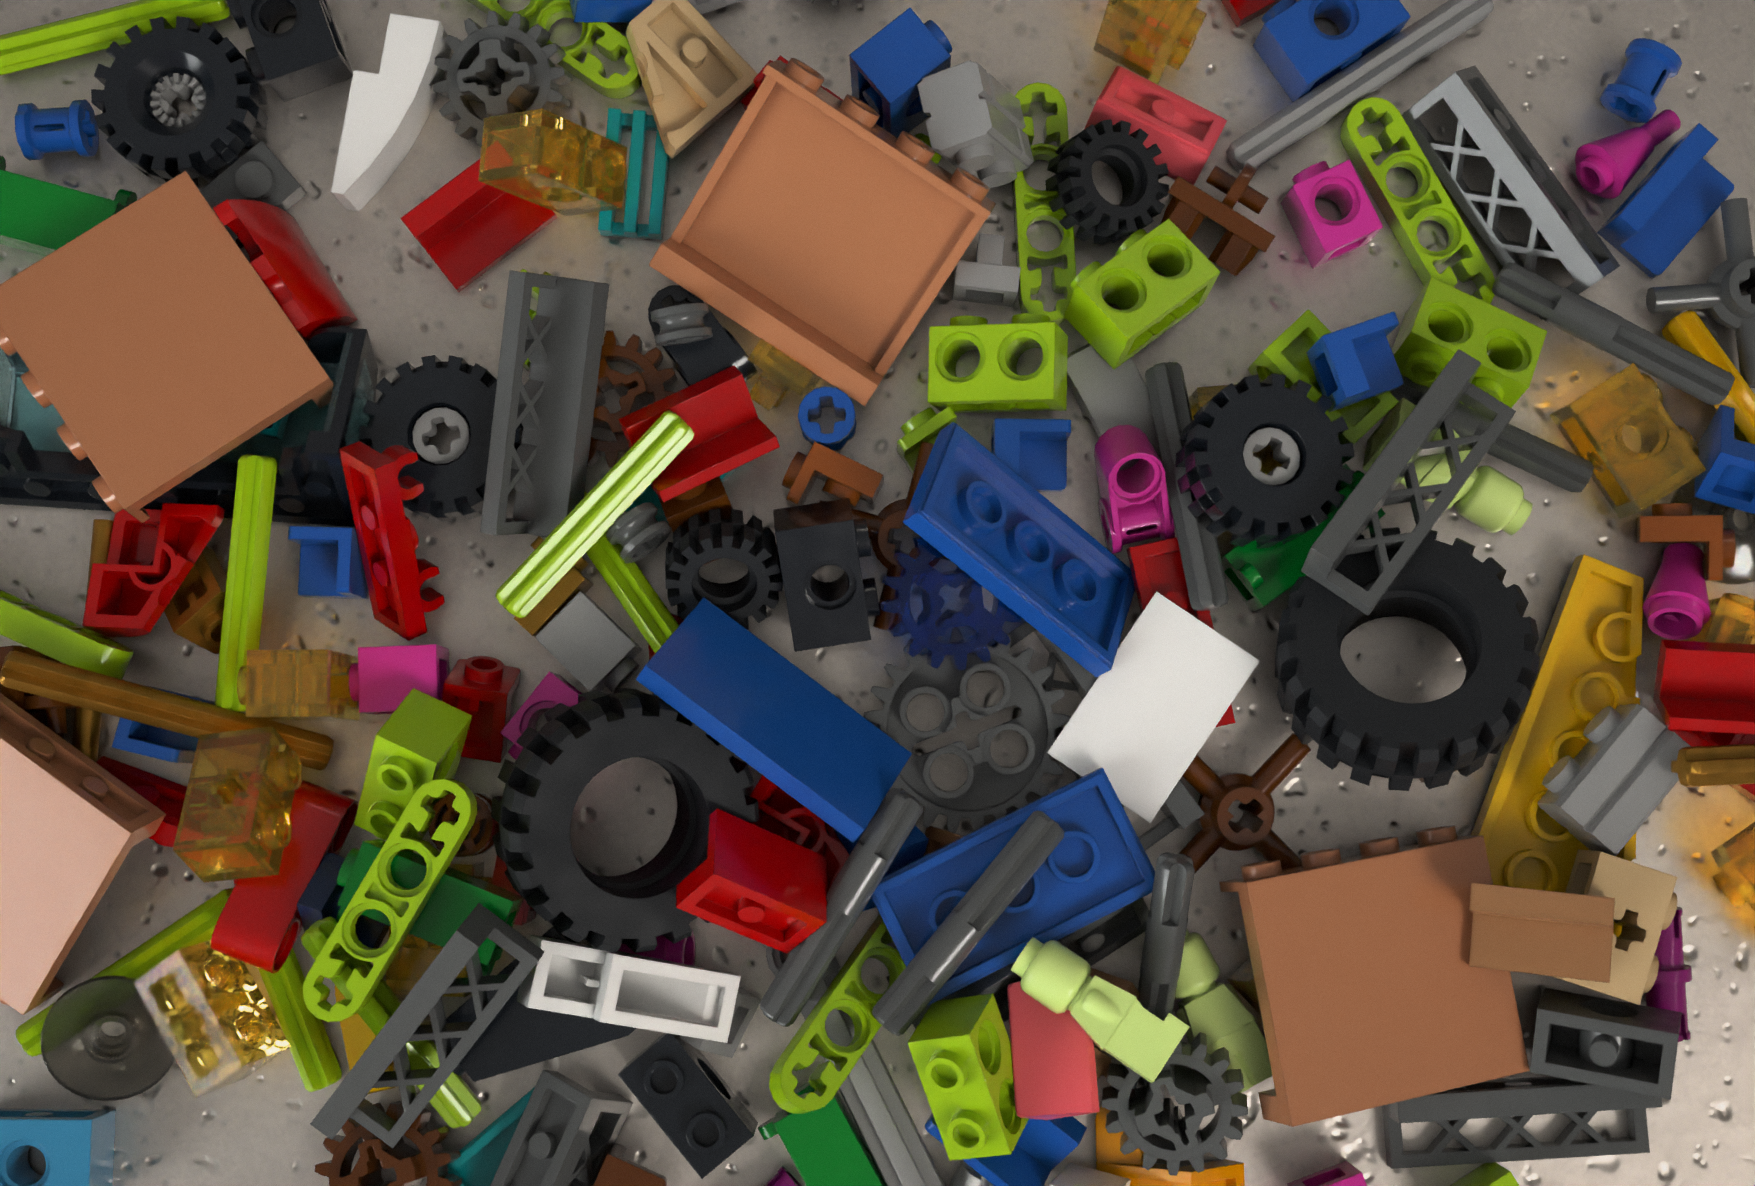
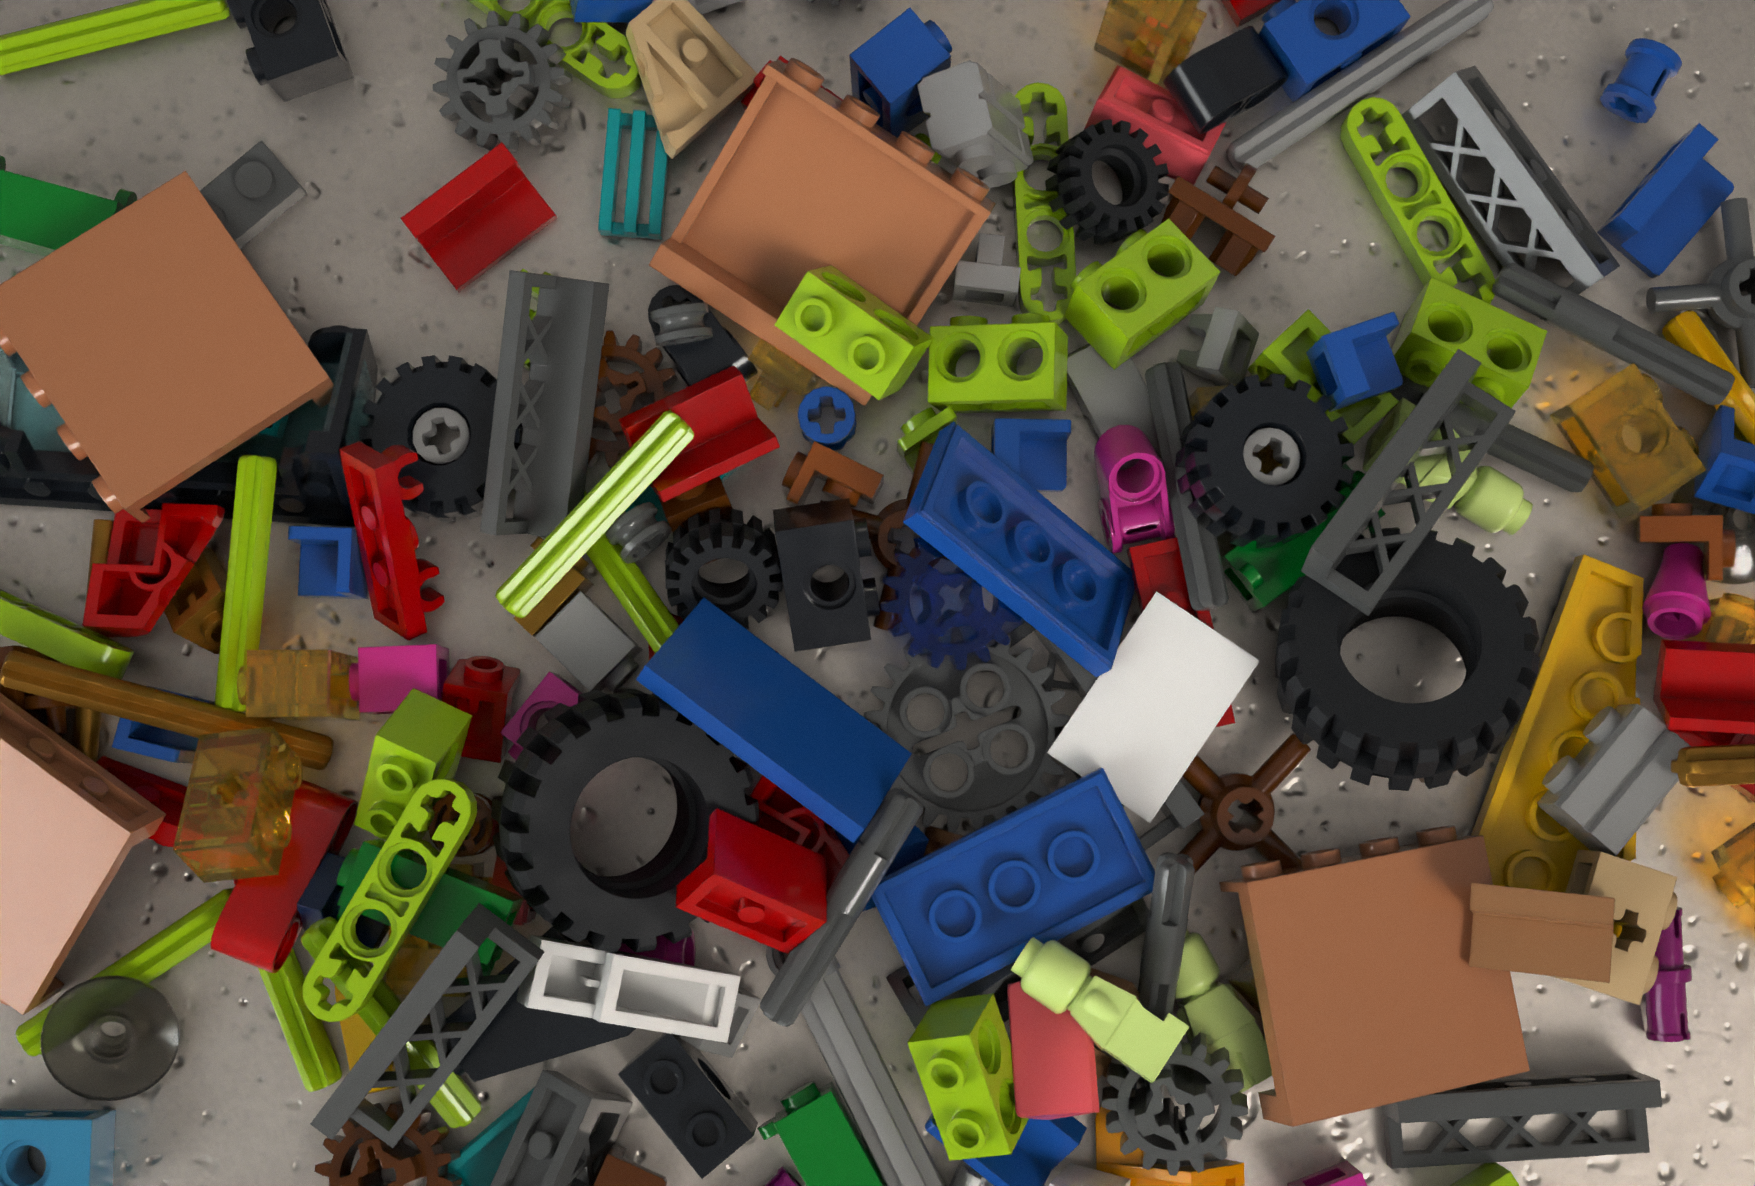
(36, 136): blue bush -> none
(170, 65): black bush -> none
(211, 1016): clear yellow brick -> none
(287, 264): red slope -> none
(388, 108): white slope -> none
(552, 162): clear yellow brick -> none
(852, 997): lime beam -> none
(853, 331): none -> lime brick
(968, 923): dark grey axle -> none
(1225, 79): none -> black beam
(1225, 349): none -> light grey tile
(1327, 239): dark pink brick -> none
(1606, 1042): dark grey brick -> none
(1611, 162): dark pink cone -> none

